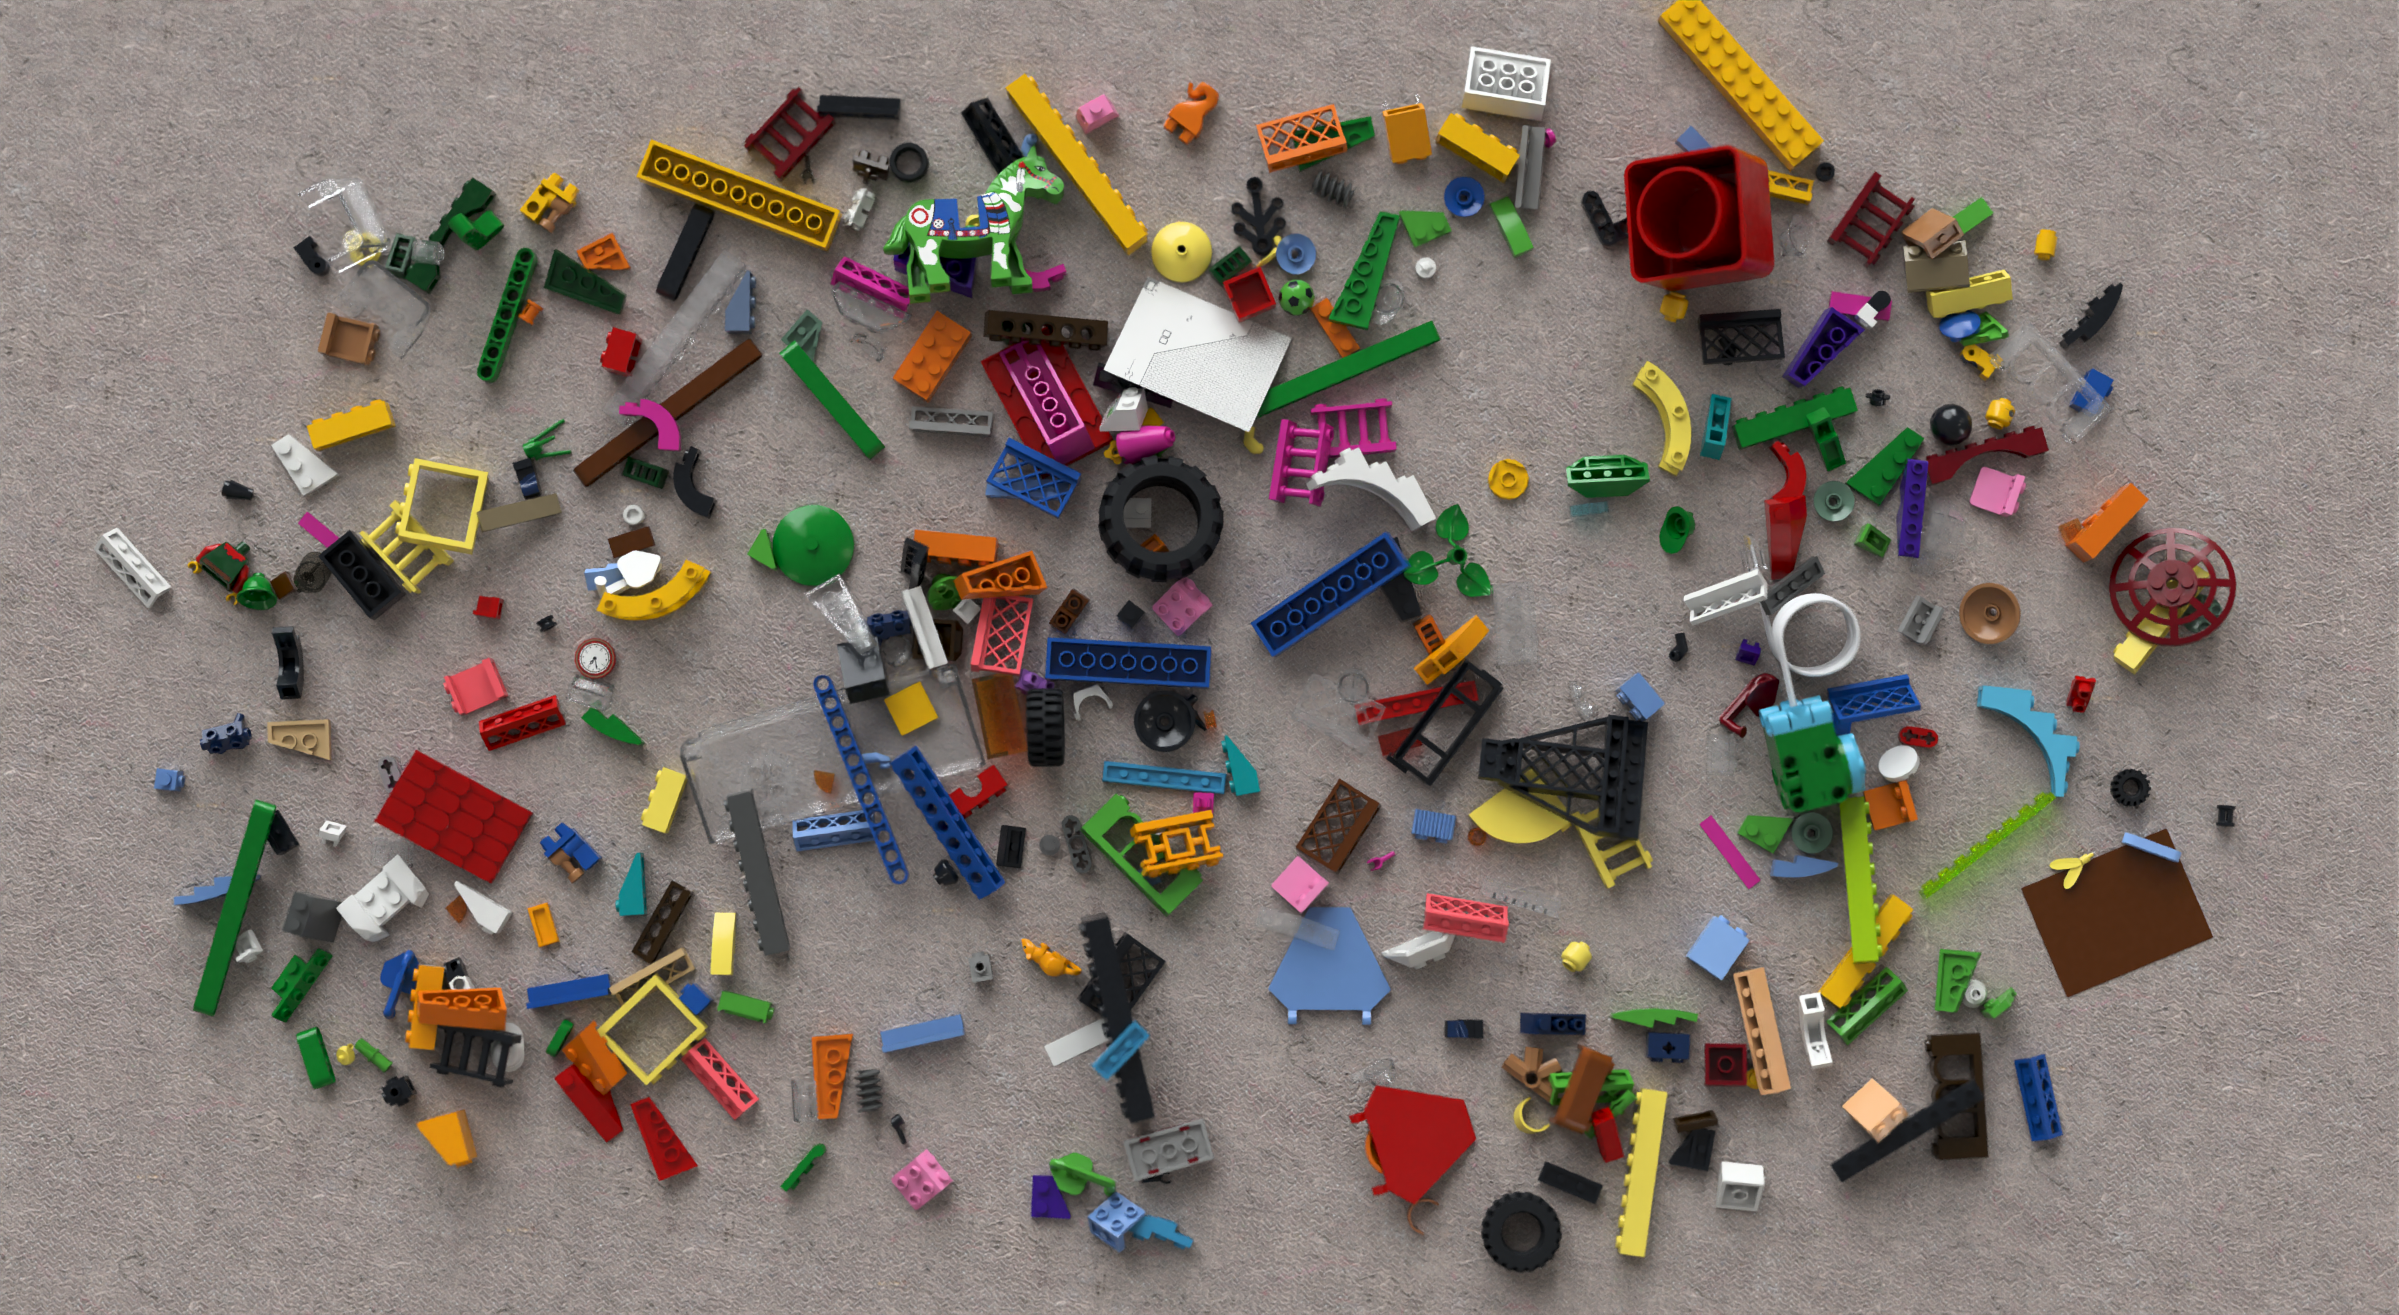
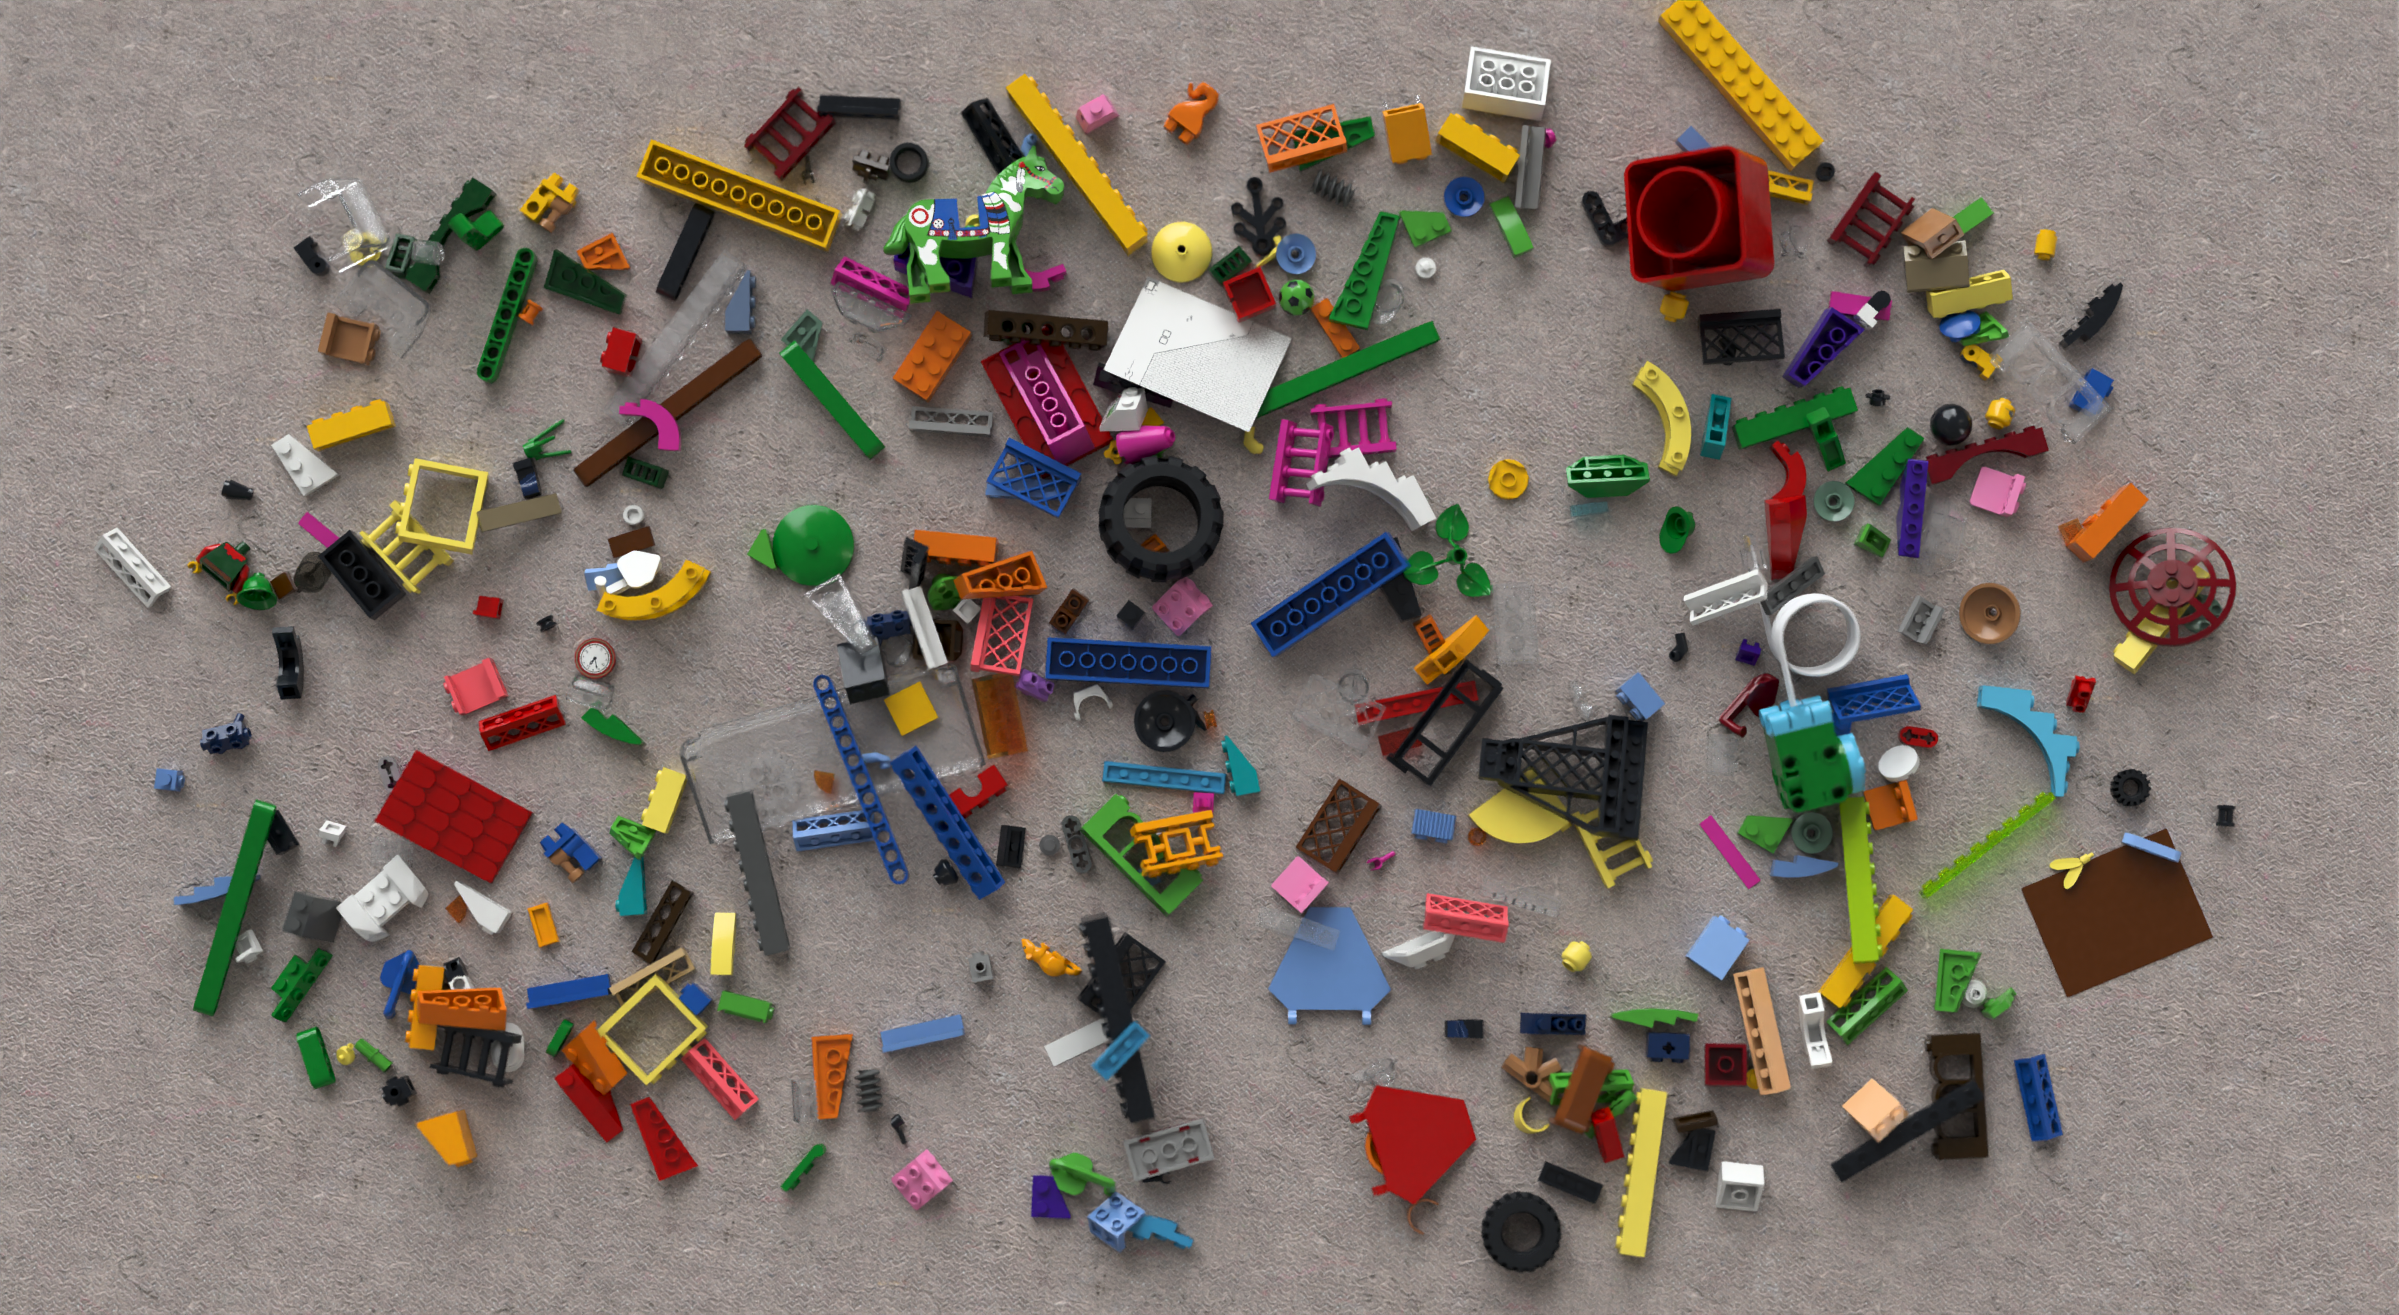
(303, 736): tan wing -> none
(632, 835): none -> bright green wing
(684, 486): black arch -> none
(1045, 727): black tyre -> none

